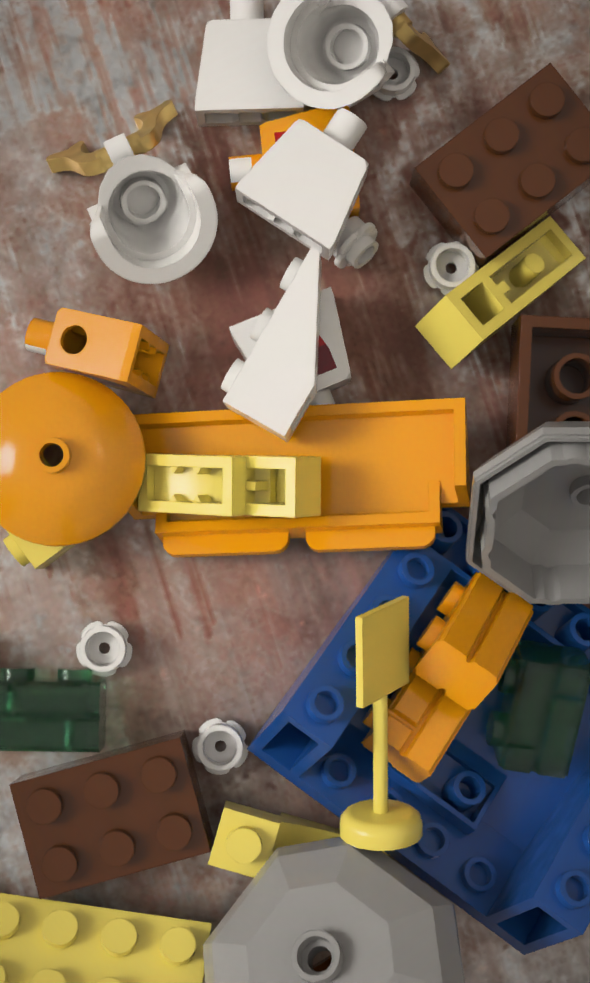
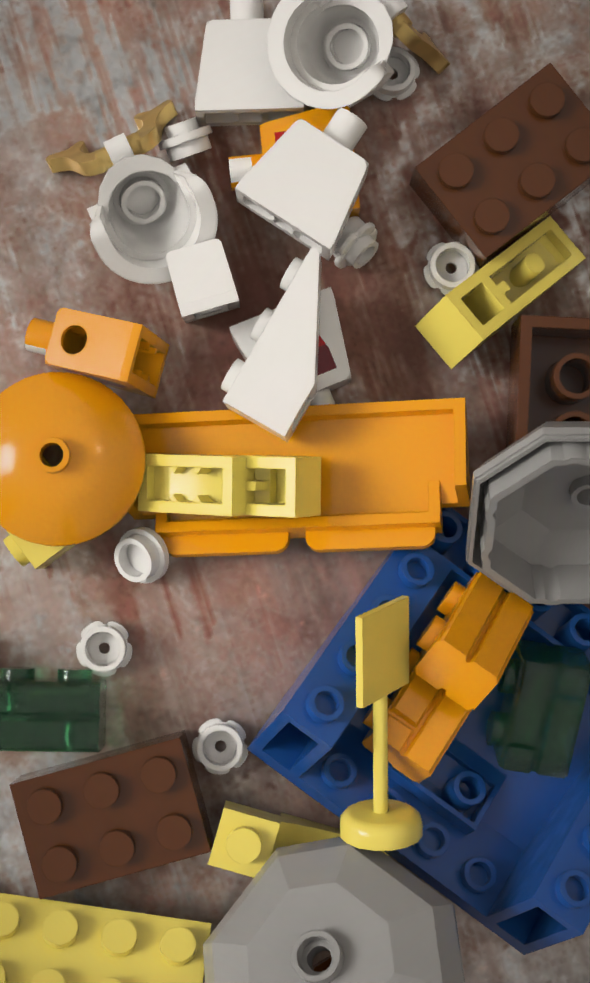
(141, 555): none -> white plate
(185, 139): none -> white plate
(202, 280): none -> white slope

